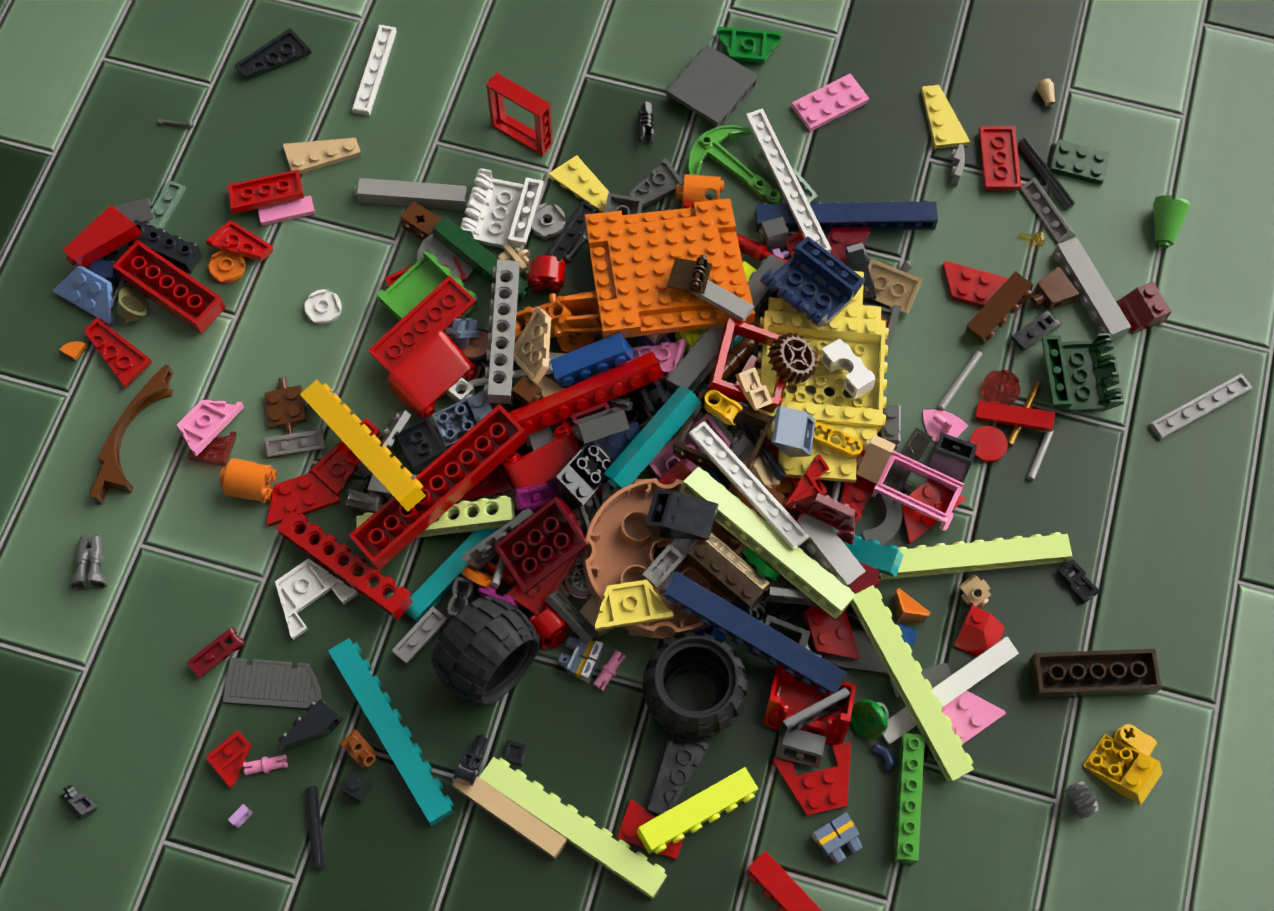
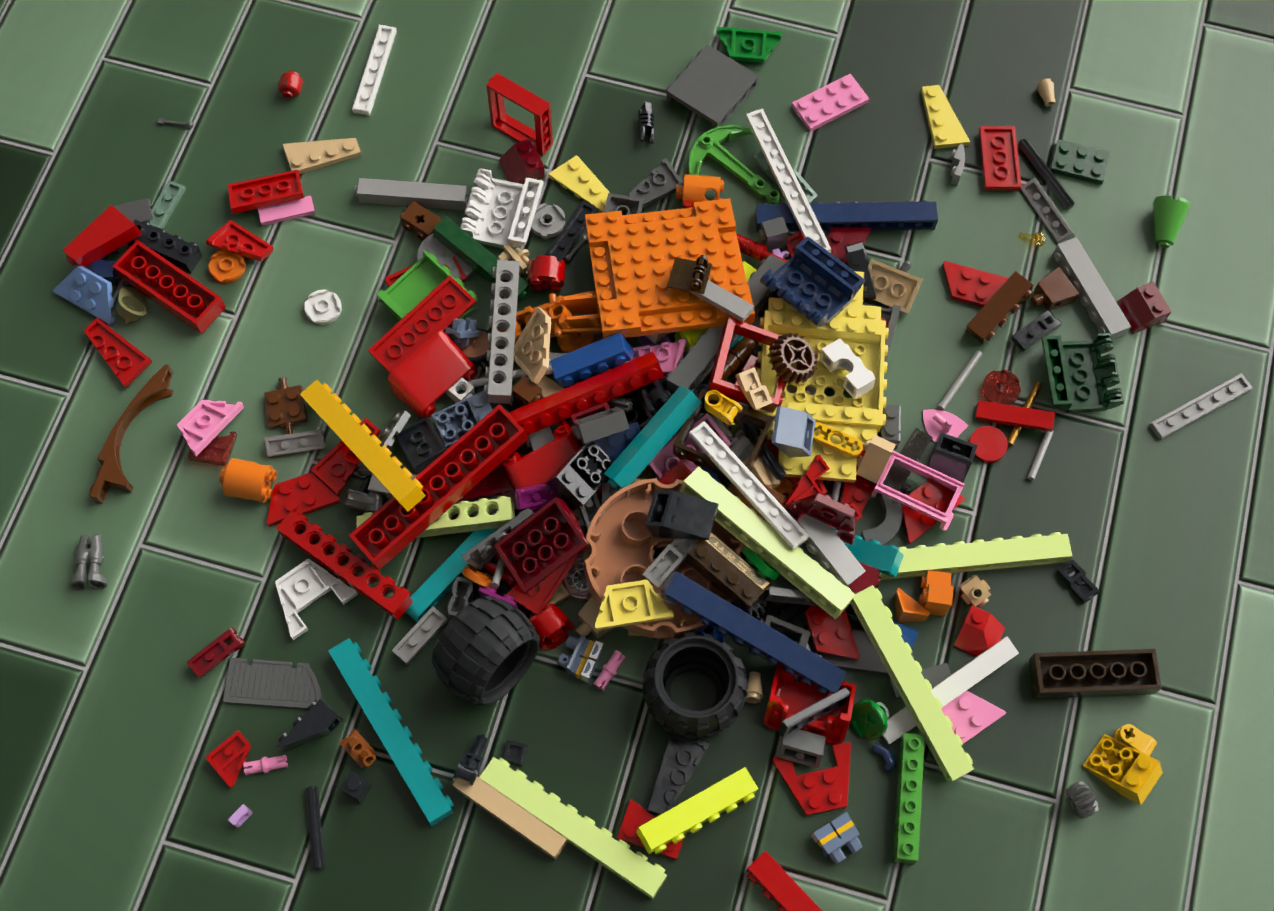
(73, 349): orange tile -> none
(78, 804): black plate -> none
(277, 52): black wing -> none
(290, 84): none -> red head
(522, 162): none -> dark red slope
(571, 616): dark grey tile -> none
(754, 690): none -> tan cone
(936, 592): none -> orange brick

